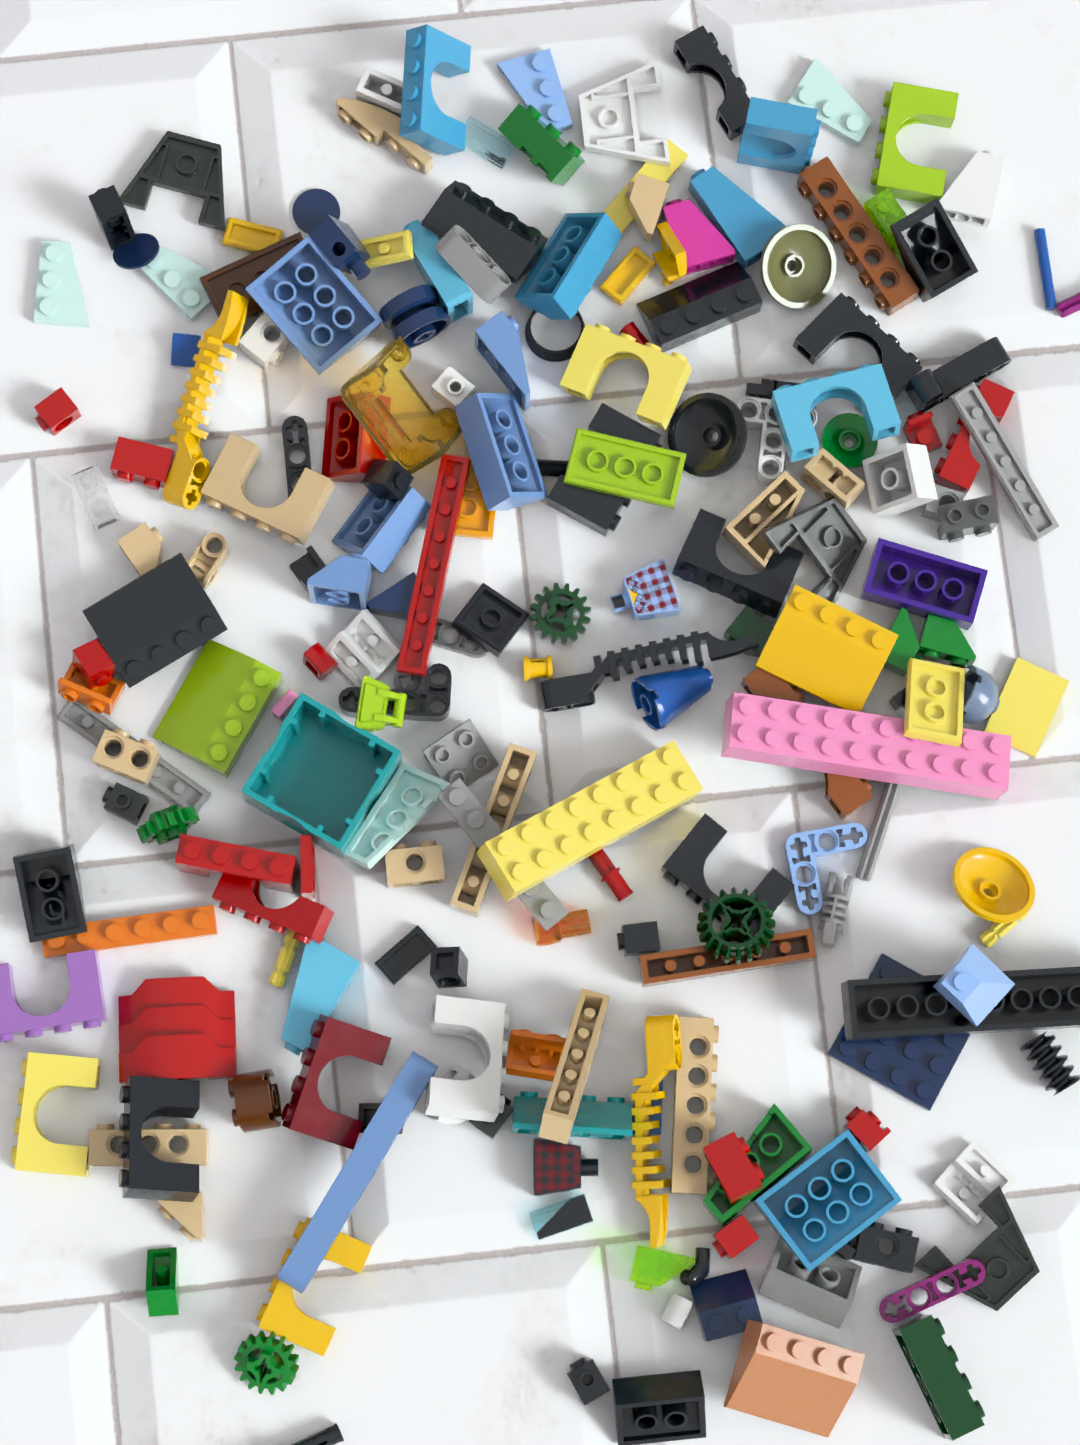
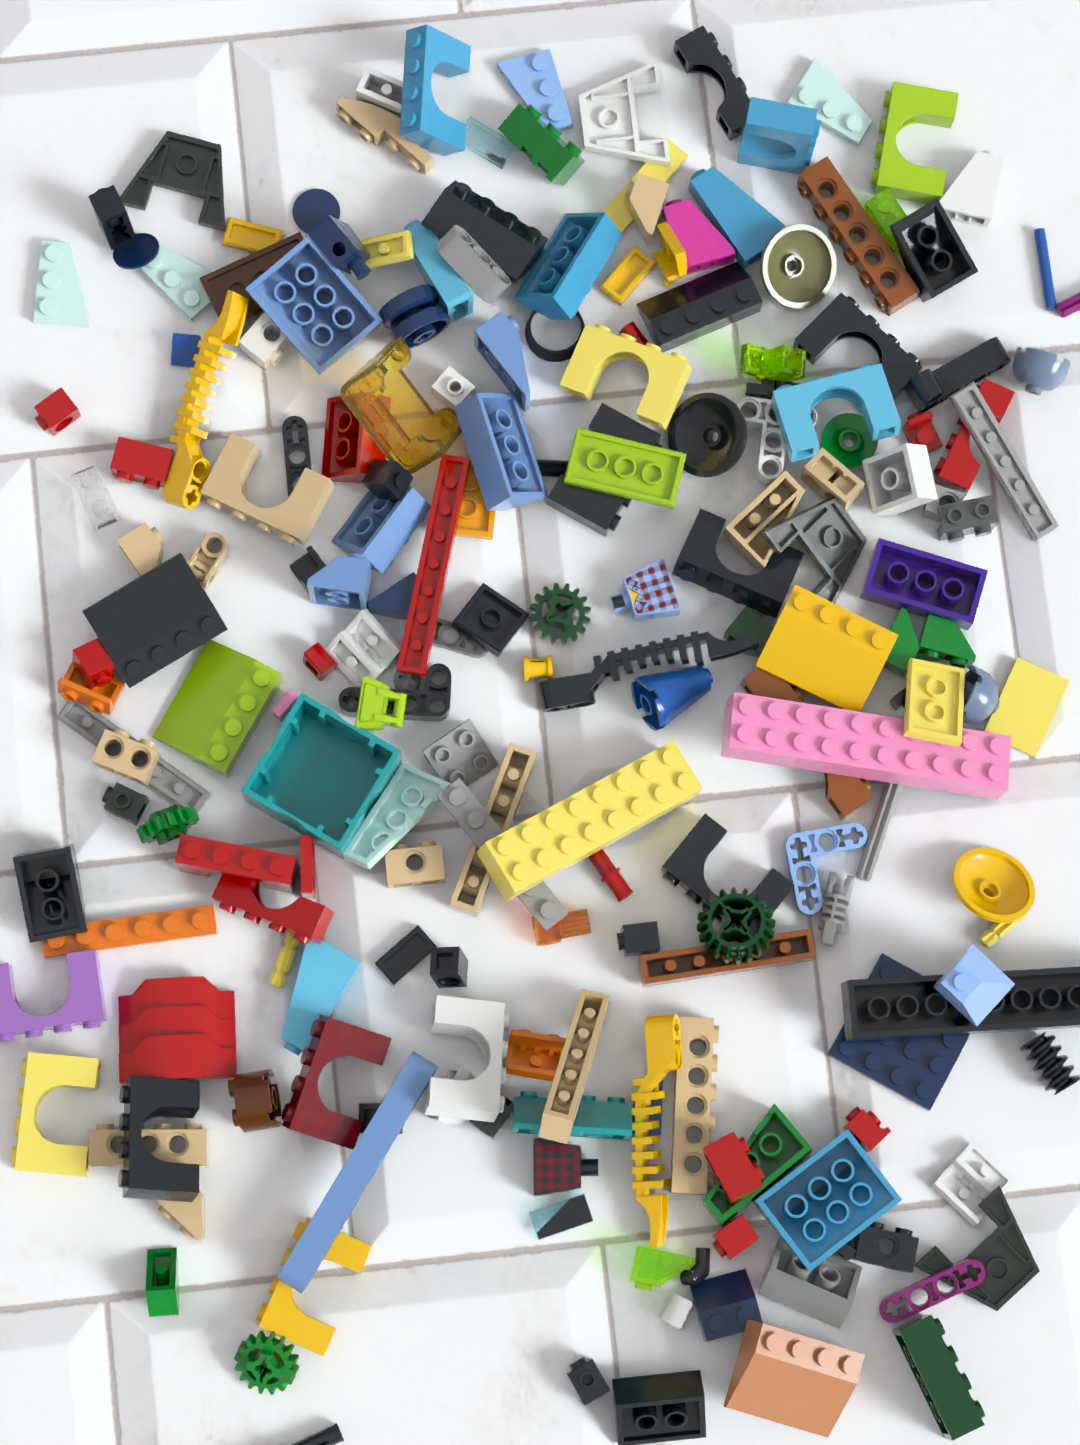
(778, 363): none -> clear neon green brick
(1039, 370): none -> sand blue cylinder

